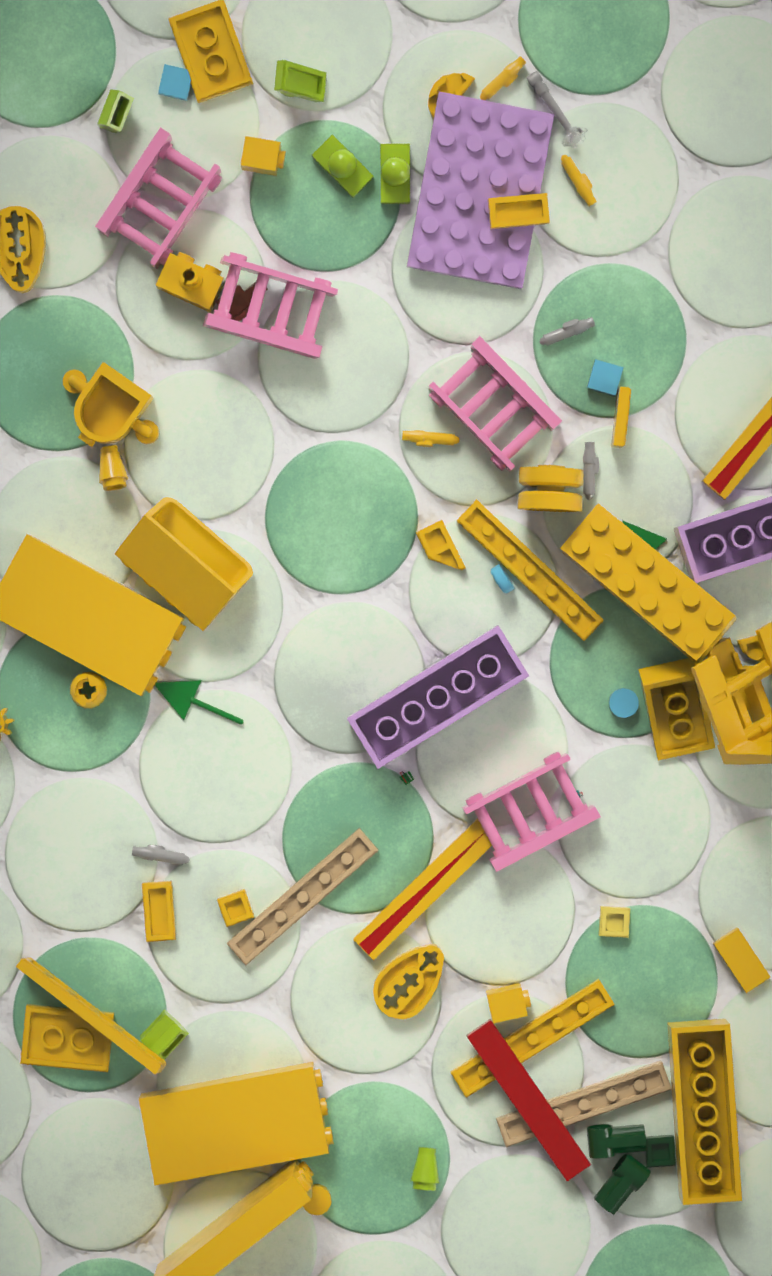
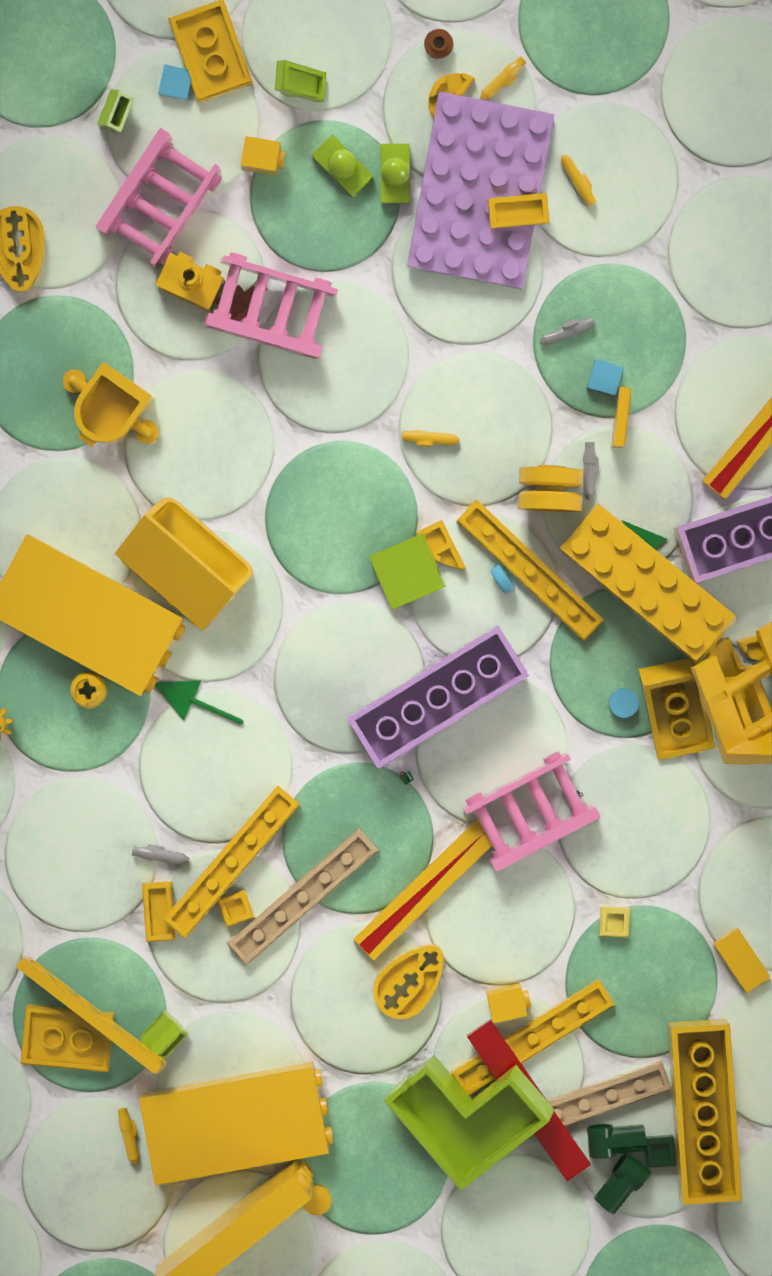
(112, 471): yellow cone -> none
(129, 1133): none -> yellow piece
(231, 862): none -> yellow tile
(407, 571): none -> lime tile
(425, 1170): lime cone -> none
(438, 53): none -> dark orange plate
(465, 1132): none -> lime piece
(502, 376): bright pink fence -> none
(574, 135): light grey piece -> none

